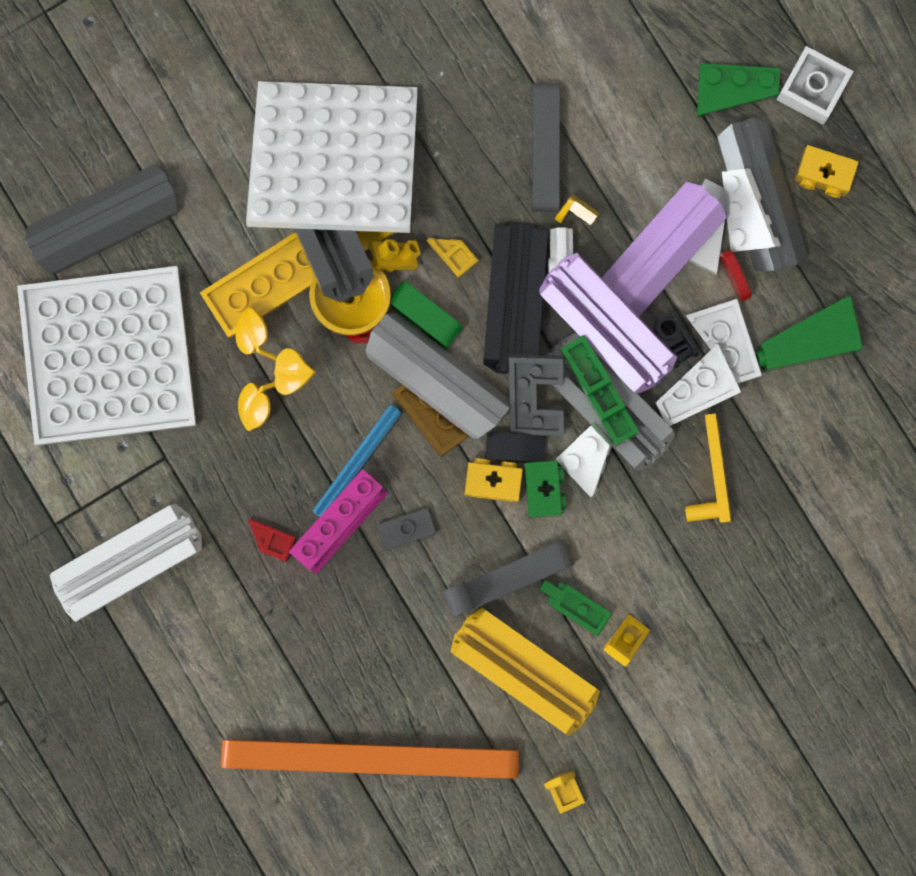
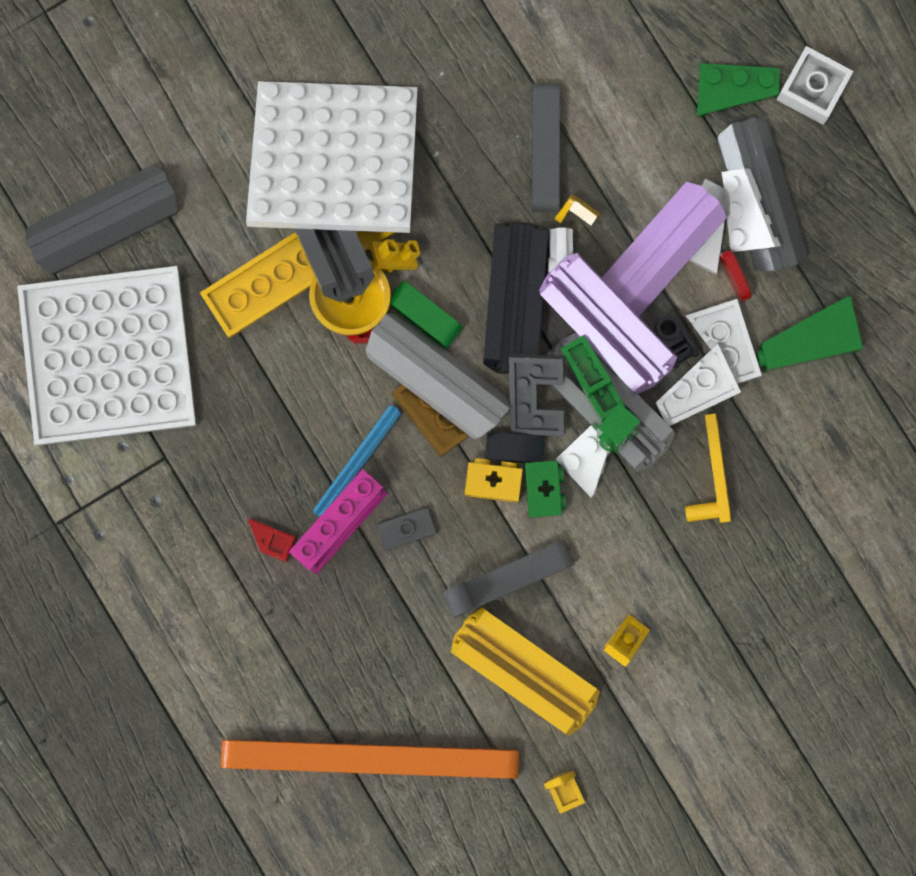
(126, 561): white piece -> none
(290, 370): yellow plant -> none
(454, 255): yellow tile -> none
(576, 606): green hinge -> none
(617, 429): none -> green brick
(840, 171): yellow brick -> none

